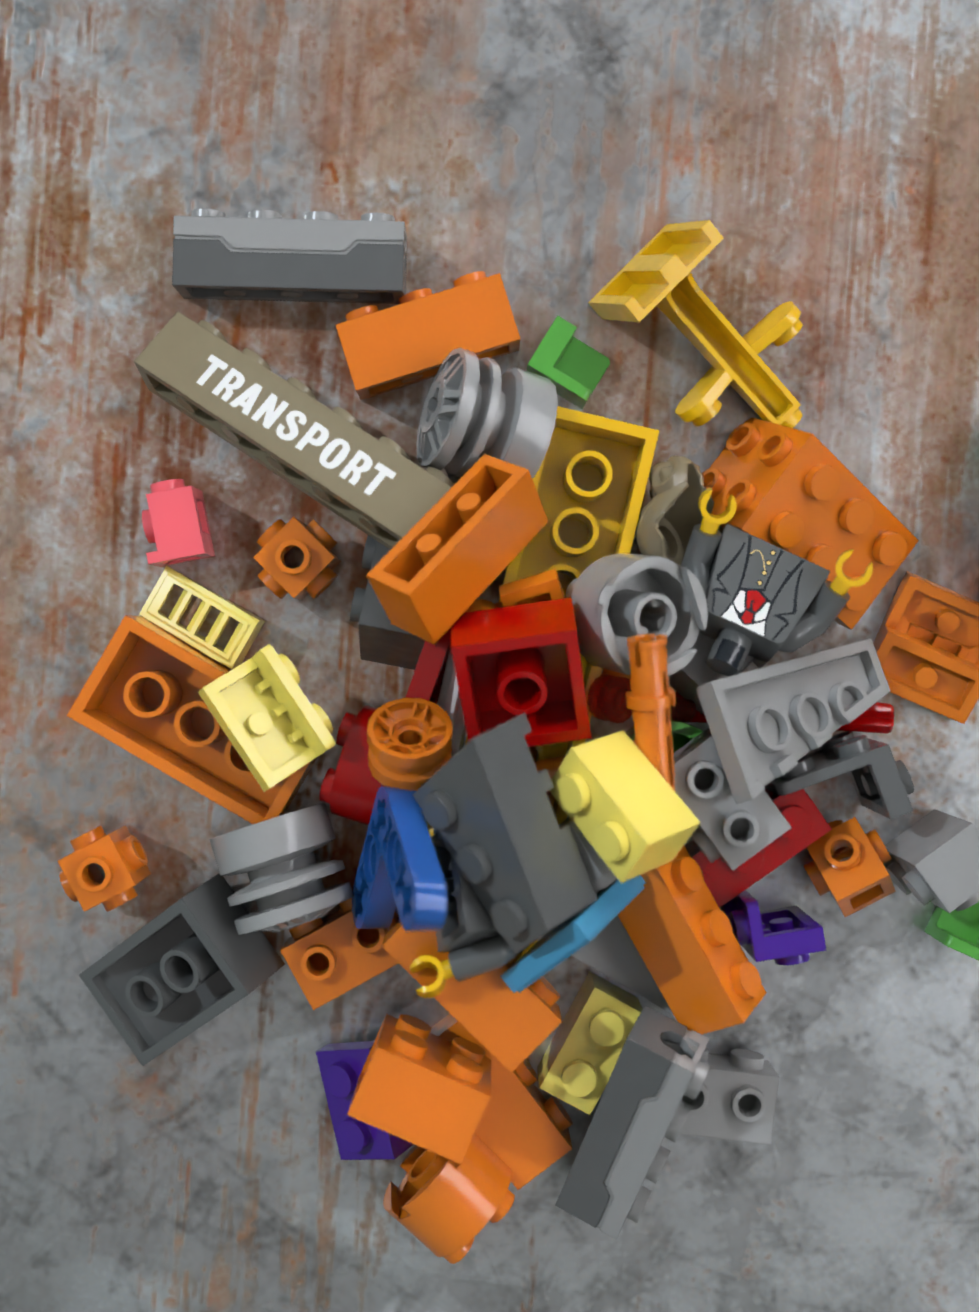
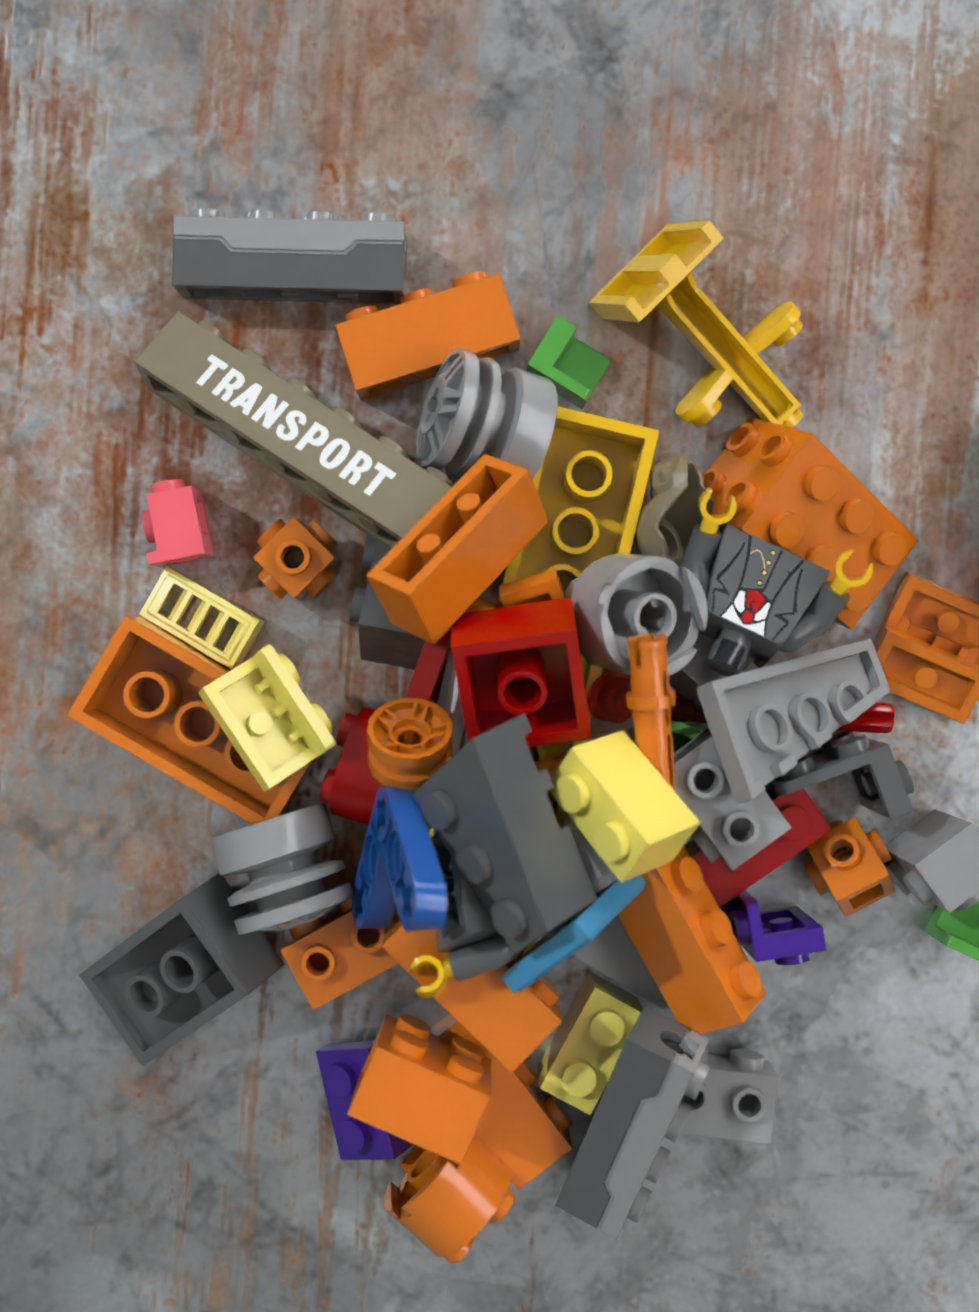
(122, 862): orange brick -> none

